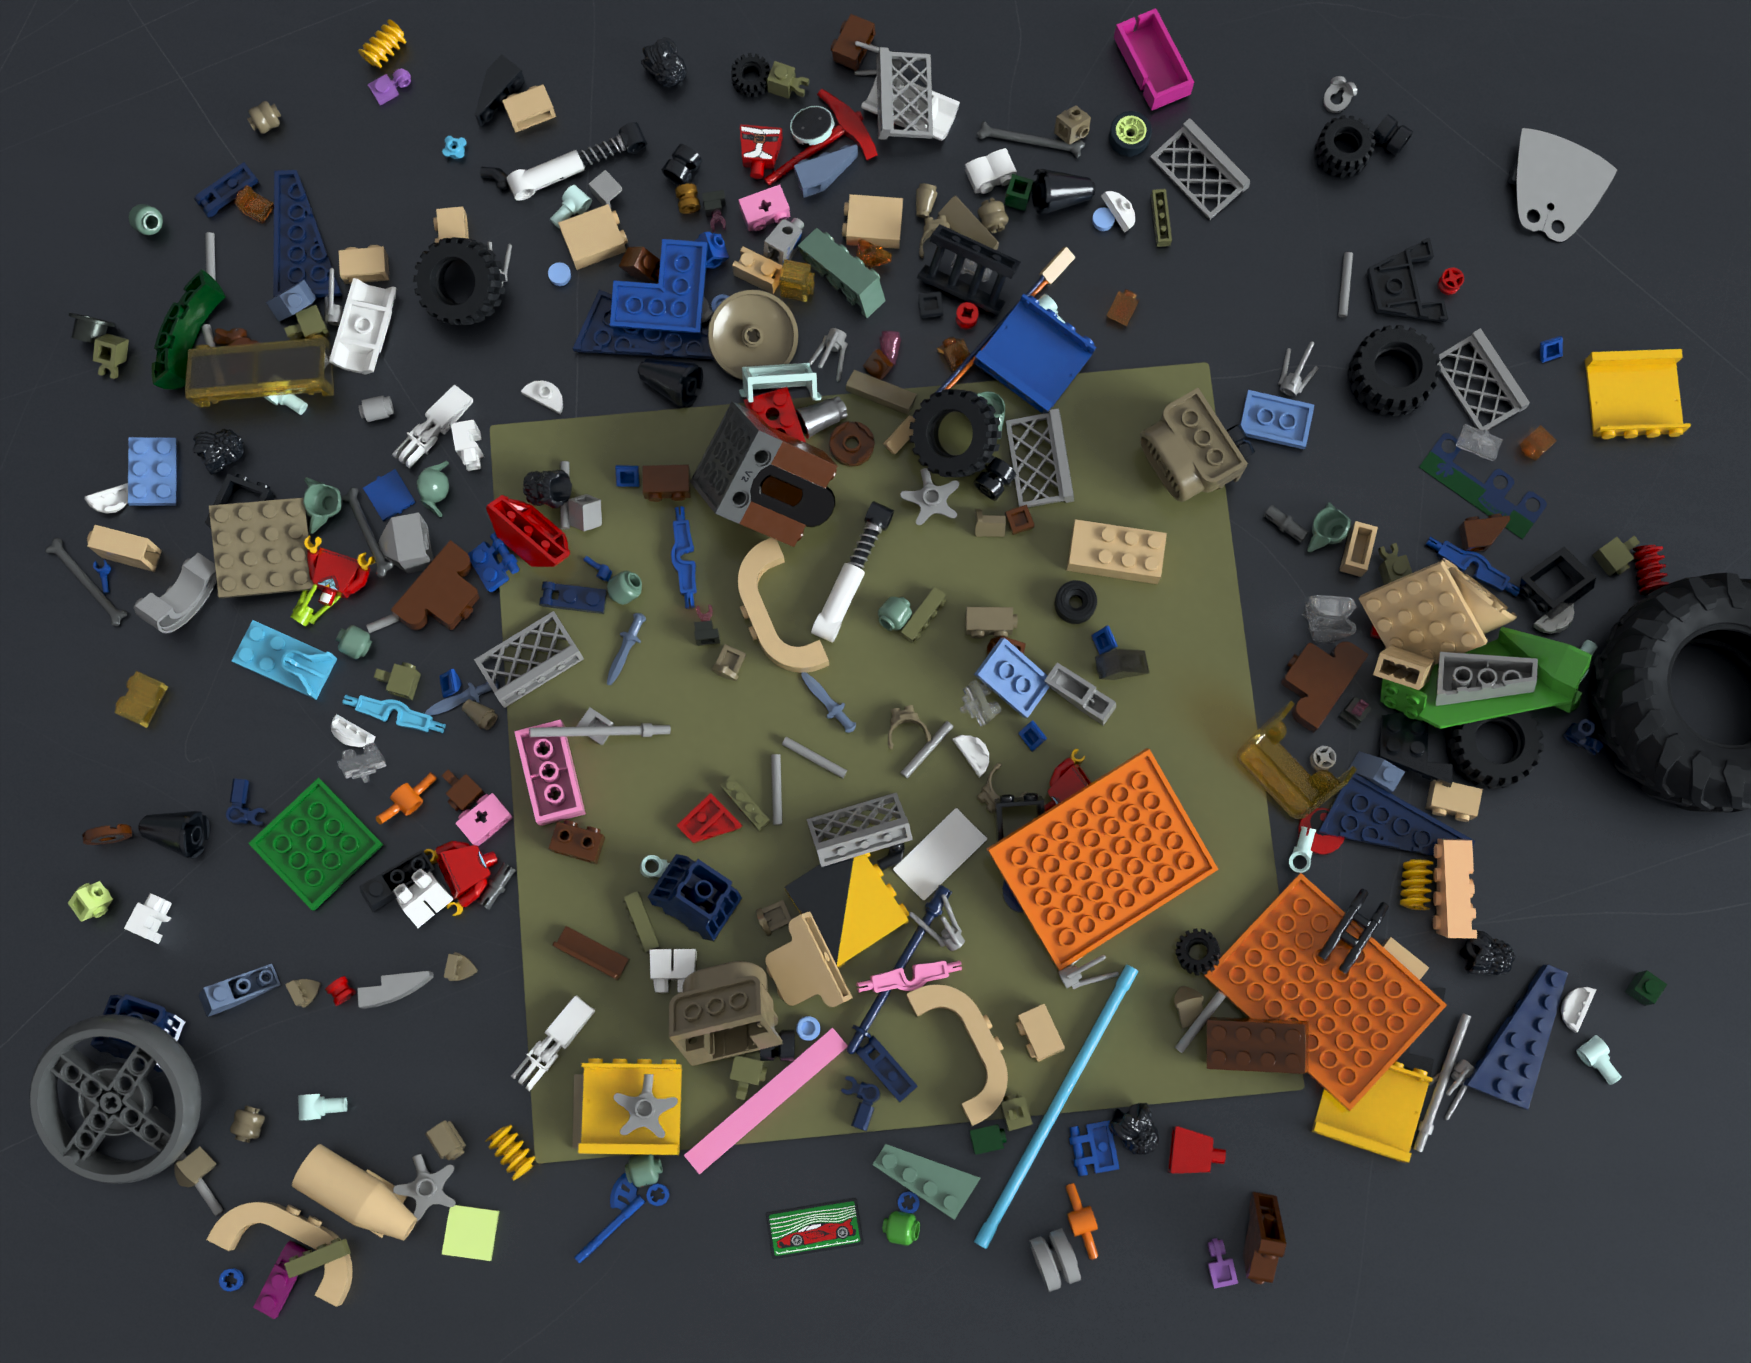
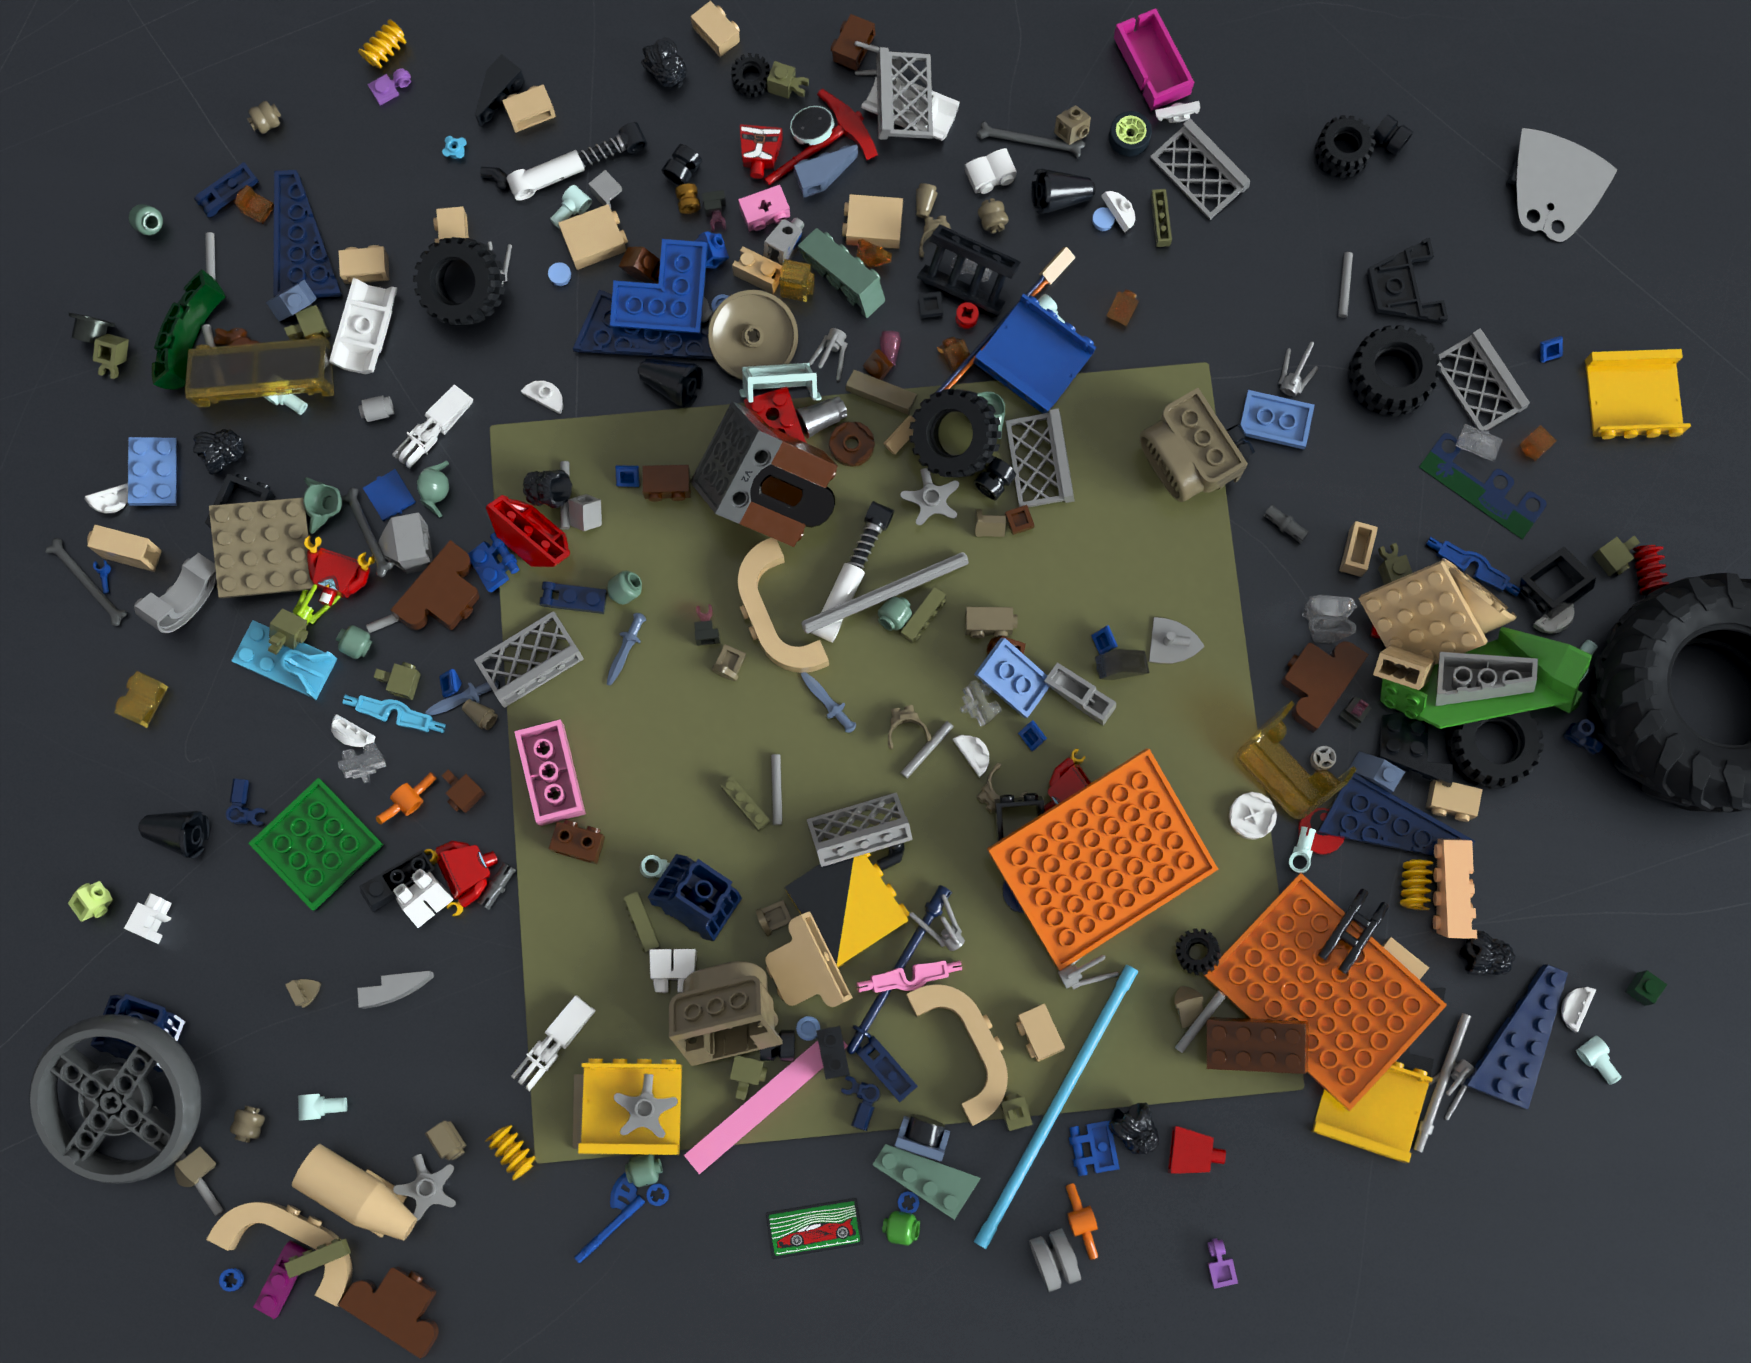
(106, 834): reddish brown tile -> none
(238, 989): sand blue slope -> none
(286, 630): none -> olive brick
(333, 312): light grey plant -> none
(340, 990): red wheel -> none
(395, 1309): none -> reddish brown brick
(459, 967): dark tan tile -> none
(464, 437): white hips -> none
(470, 1232): yellowish green tile -> none
(496, 817): bright pink brick -> none
(591, 953): reddish brown panel -> none
(593, 718): light grey panel -> none
(604, 572): blue hand -> none
(644, 730): light grey bar -> none
(685, 569): blue piece -> none
(708, 821): red wing -> none
(715, 28): none -> tan brick
(814, 757): light grey bar -> none
(833, 1052): none -> black brick
(884, 592): none -> light grey axle
(923, 1136): none -> piece
(939, 854): white sticker -> none
(966, 223): dark tan slope -> none
(987, 1139): dark green brick -> none
(1018, 192): dark green brick -> none
(1081, 590): black tyre -> none
(1116, 551): tan brick -> none
(1172, 642): none -> light grey shield
(1178, 112): none -> white plate
(1252, 815): none -> white tile
(1264, 1239): reddish brown brick -> none
(1329, 527): sand green piece -> none
(1339, 83): light grey piece -> none
(1453, 276): red wheel -> none
(1480, 533): reddish brown slope -> none

